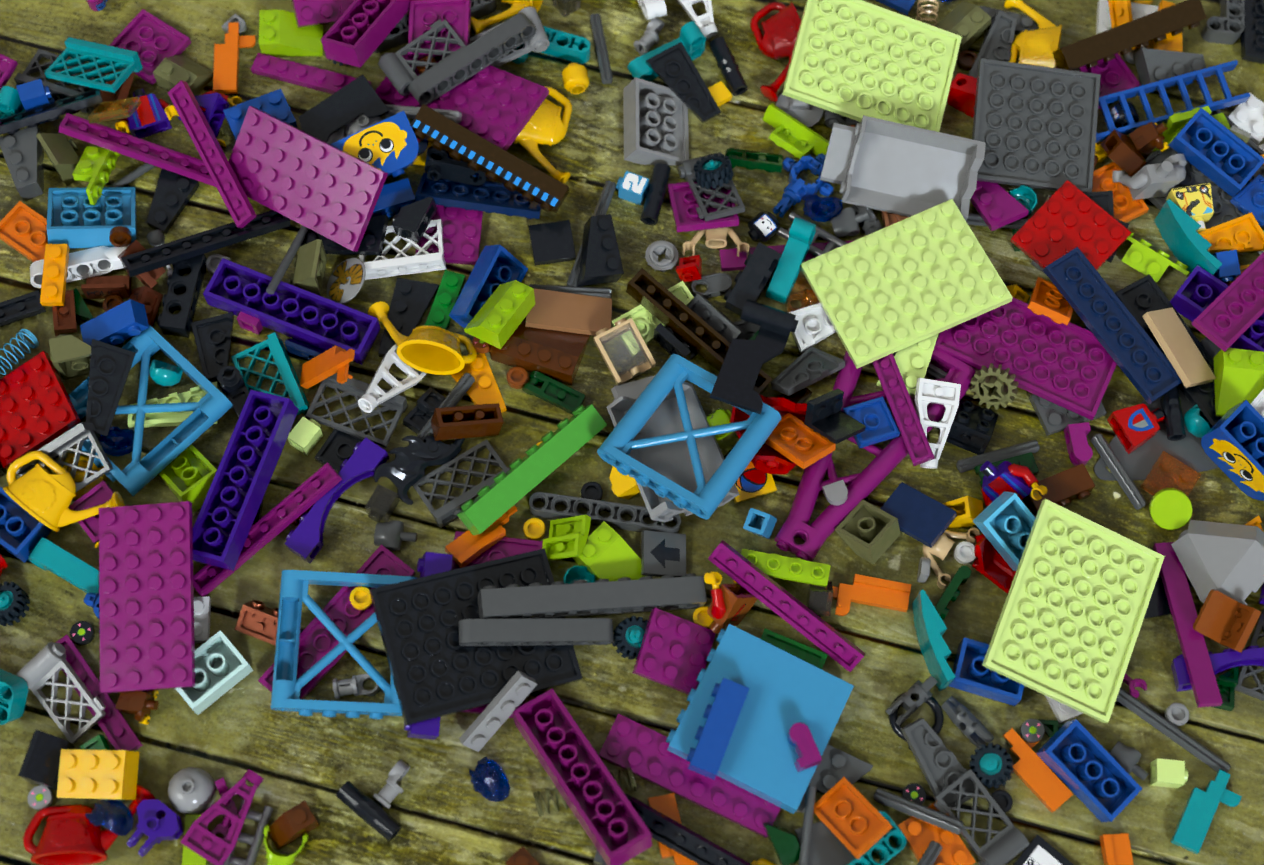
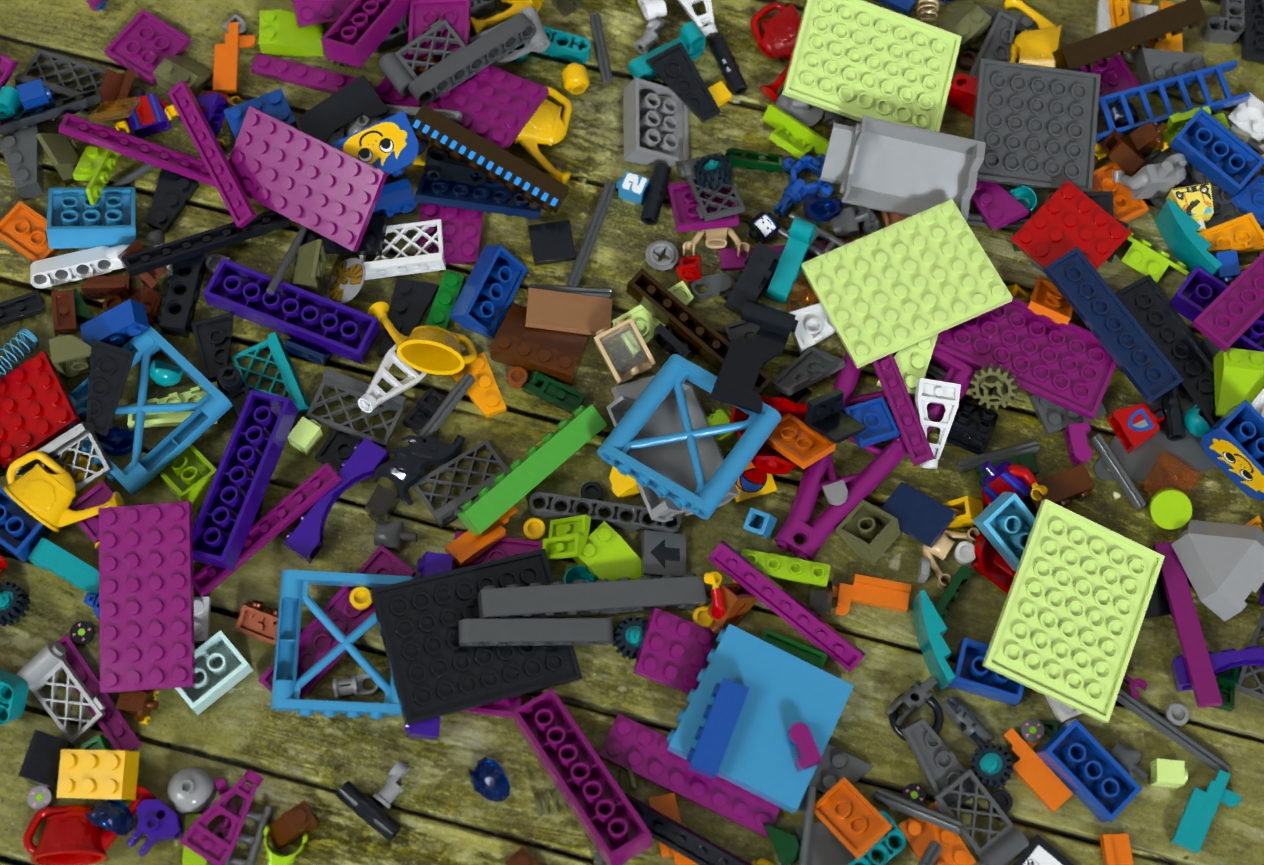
(54, 275): light orange plate -> none
(96, 55): teal fence -> none
(120, 236): reddish brown tile -> none
(249, 323): magenta tile -> none
(325, 365): orange piece -> none
(414, 219): black slope -> none
(467, 421): reddish brown brick -> none
(481, 346): dark orange tile -> none
(498, 711): light grey plate -> none
(502, 313): lime slope -> none
(600, 252): black wedge -> none
(715, 318): dark grey plate -> none
(1179, 347): tan tile -> none
(1226, 620): dark orange bracket -> none

